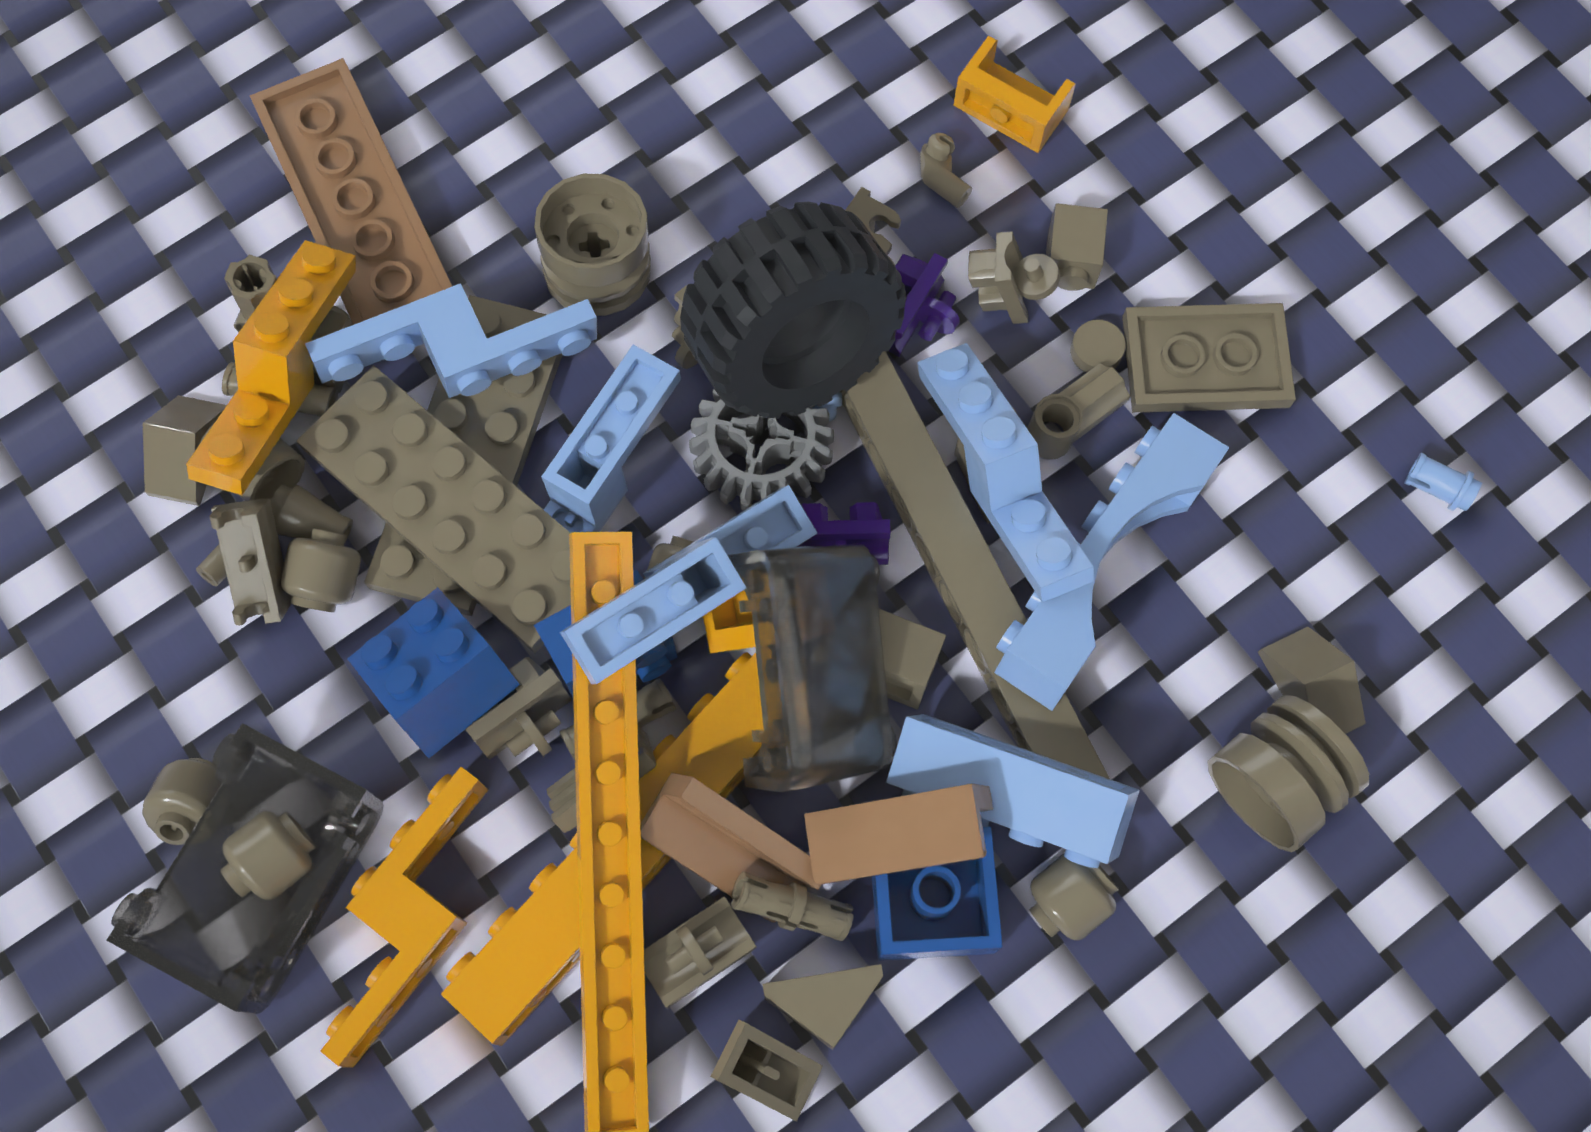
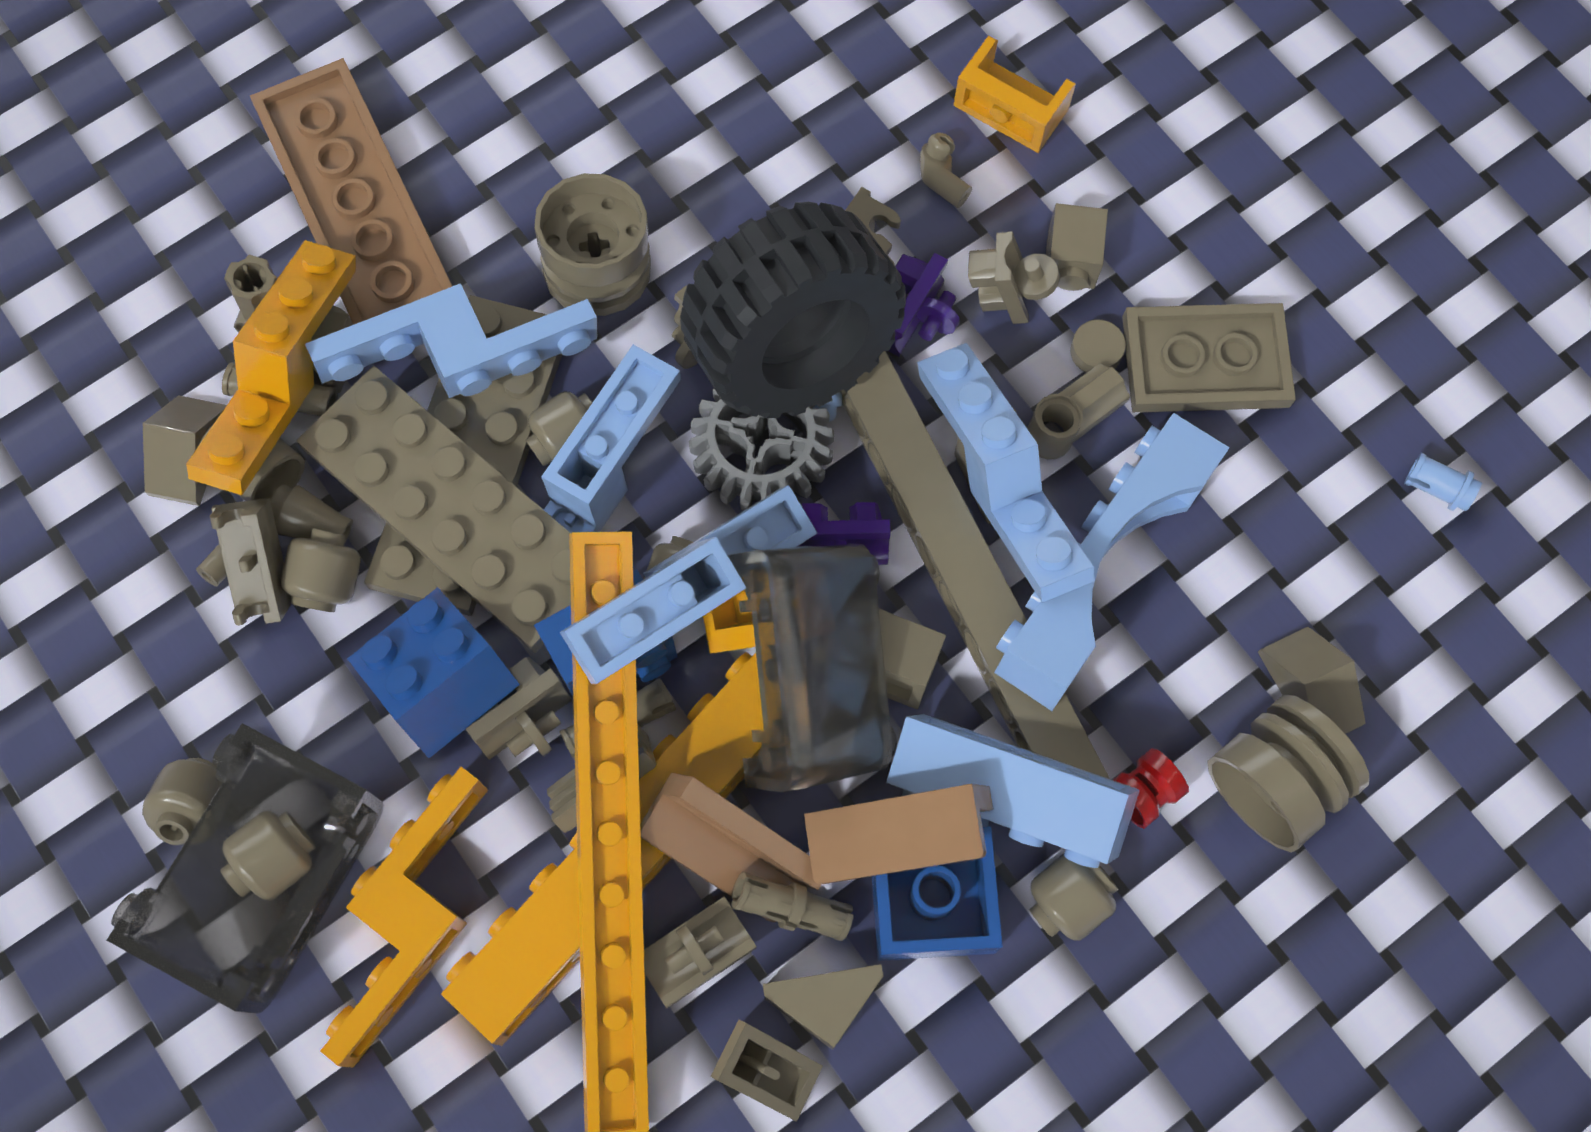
(554, 424): none -> dark tan head
(1158, 784): none -> red wheel

